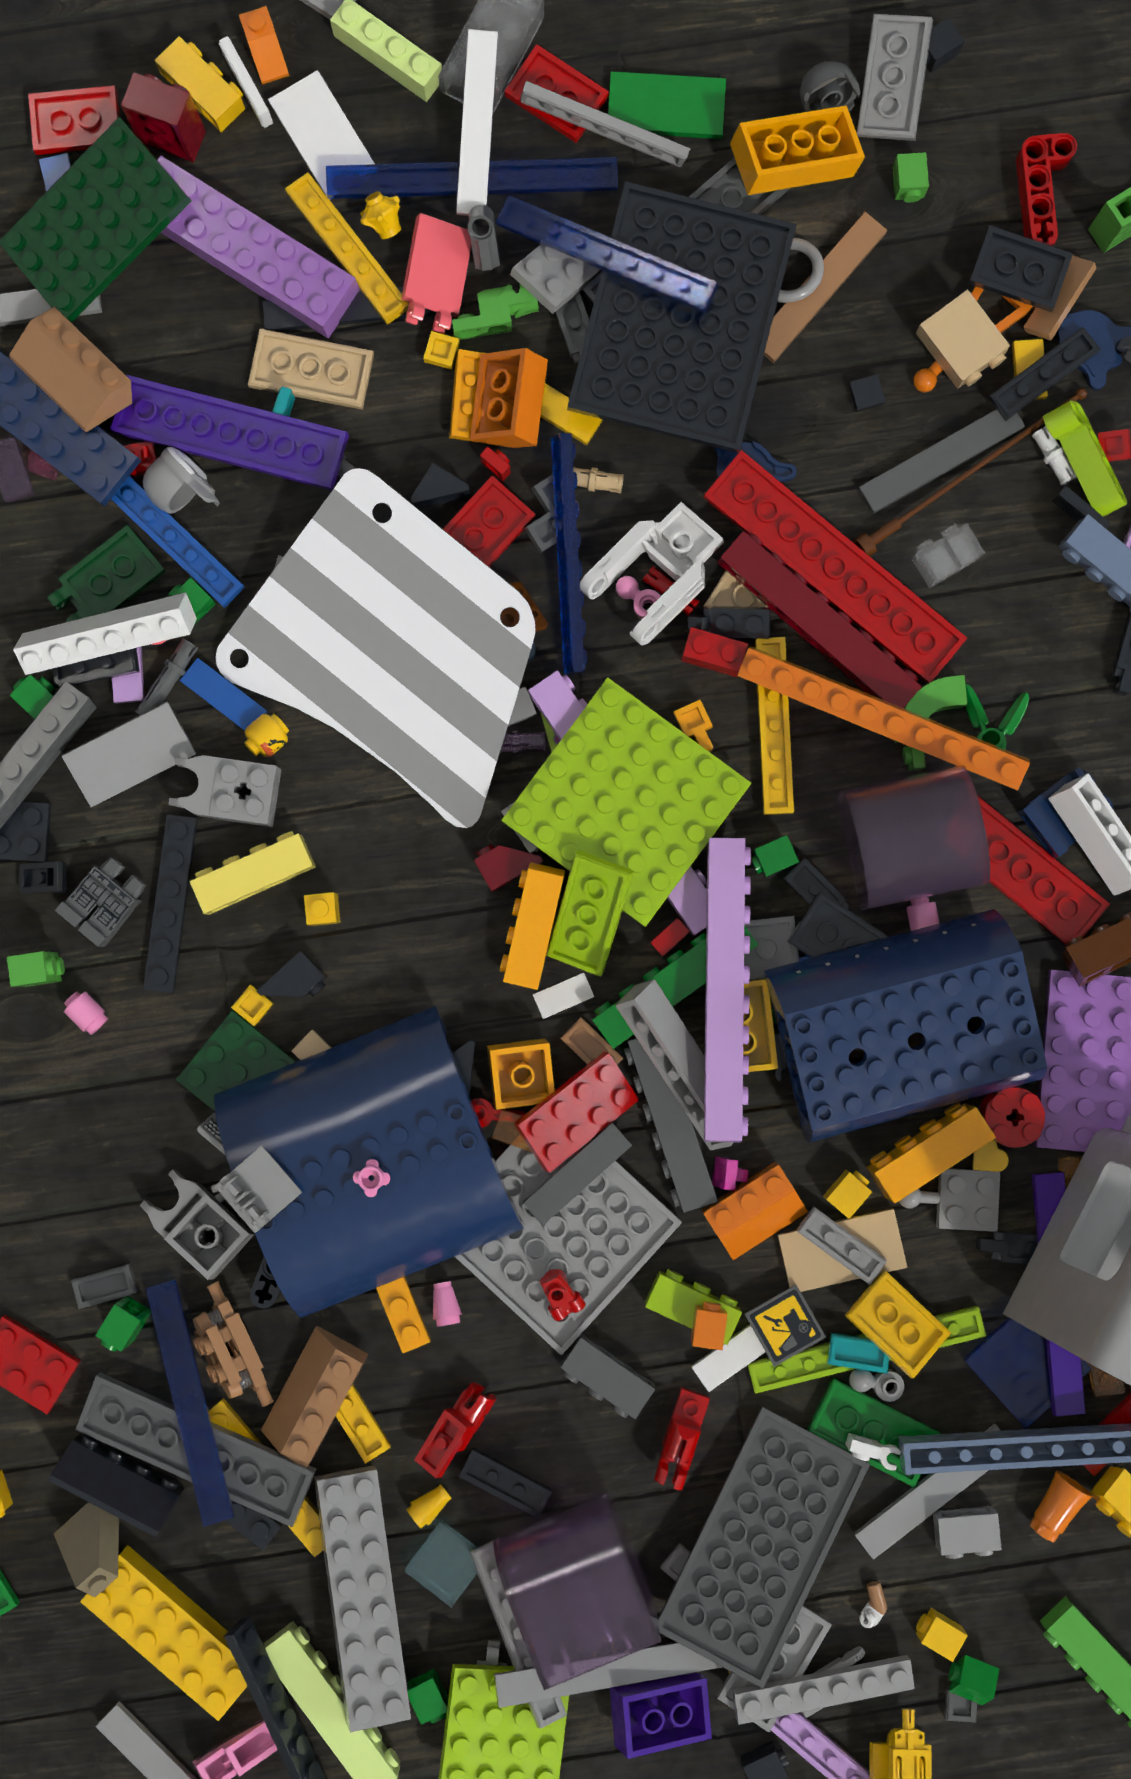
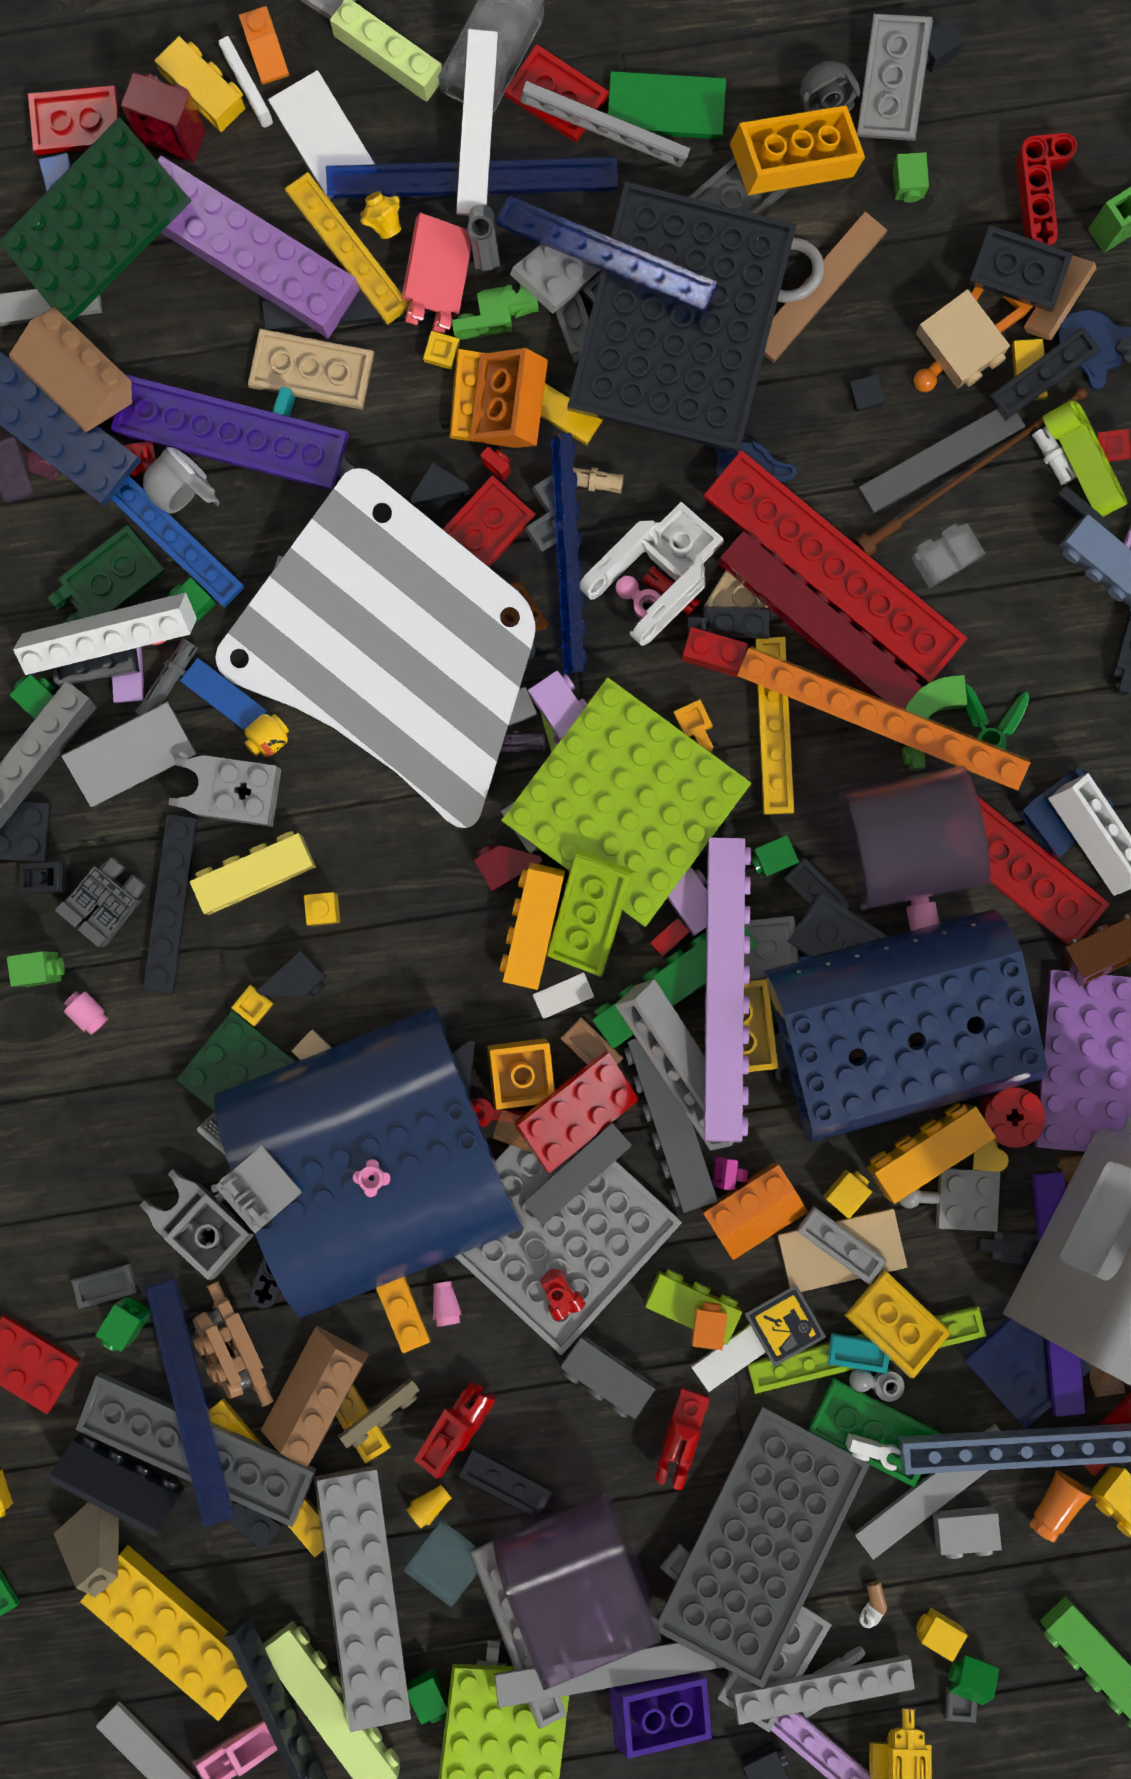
(379, 1414): none -> dark tan plate

